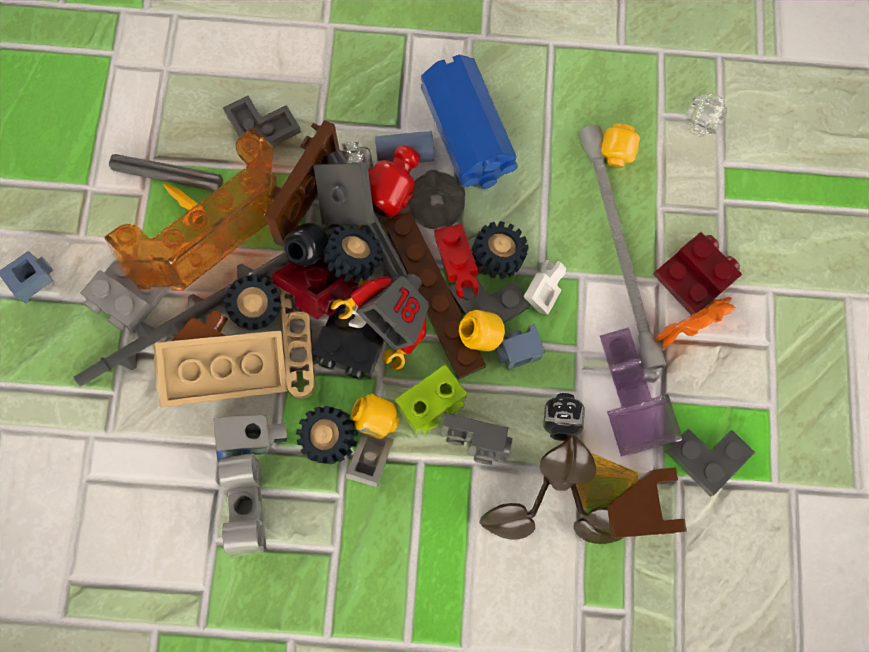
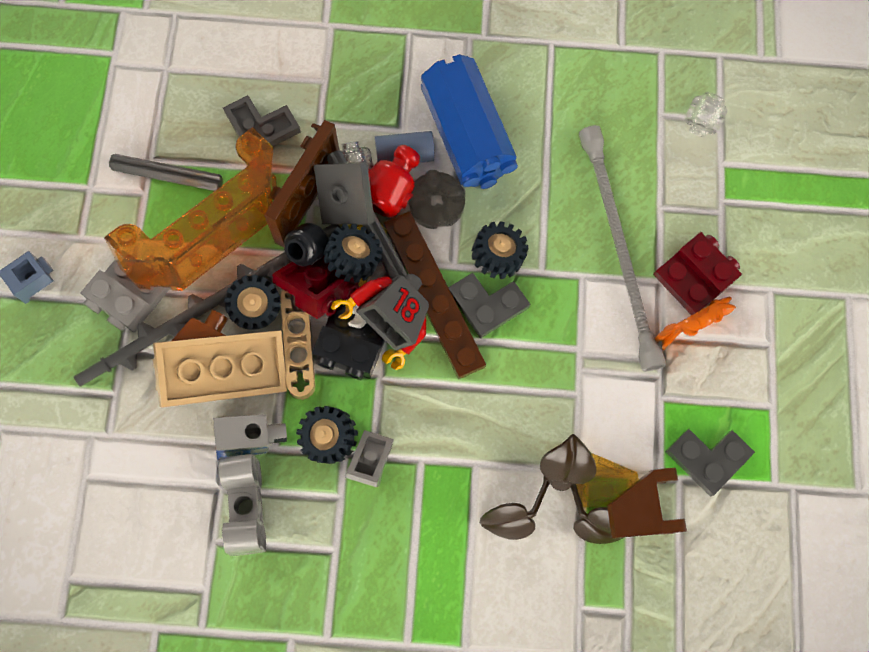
(183, 199): yellow bar -> none
(374, 416): yellow head -> none
(431, 400): lime brick -> none
(457, 257): red plate -> none
(481, 330): yellow head -> none
(486, 440): dark grey plate -> none
(520, 348): sand blue brick -> none
(544, 289): white plate -> none
(563, 416): black head -> none
(620, 145): yellow head -> none
(641, 420): clear purple plate -> none

